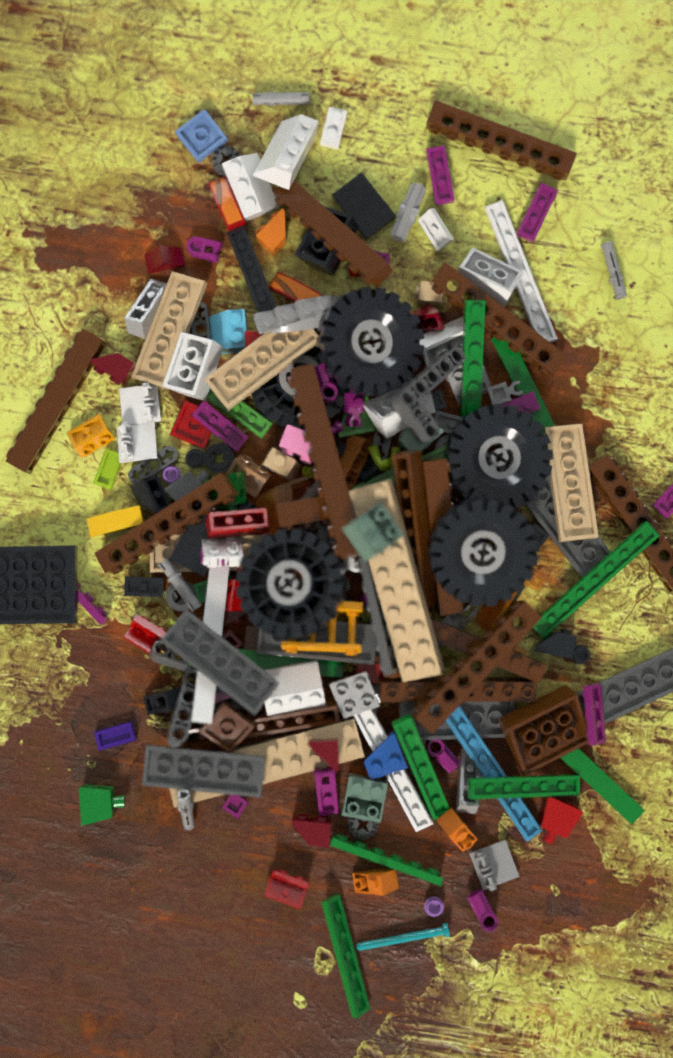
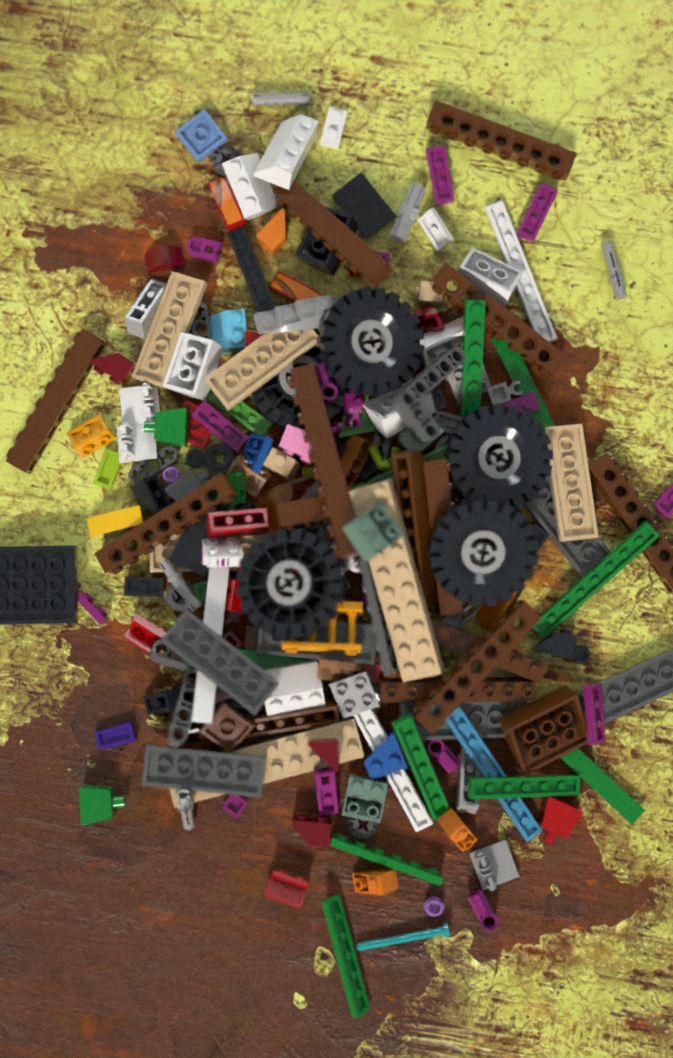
(170, 427): none -> green torso
(256, 450): none -> blue wing
(336, 670): none -> medium nougat bracket

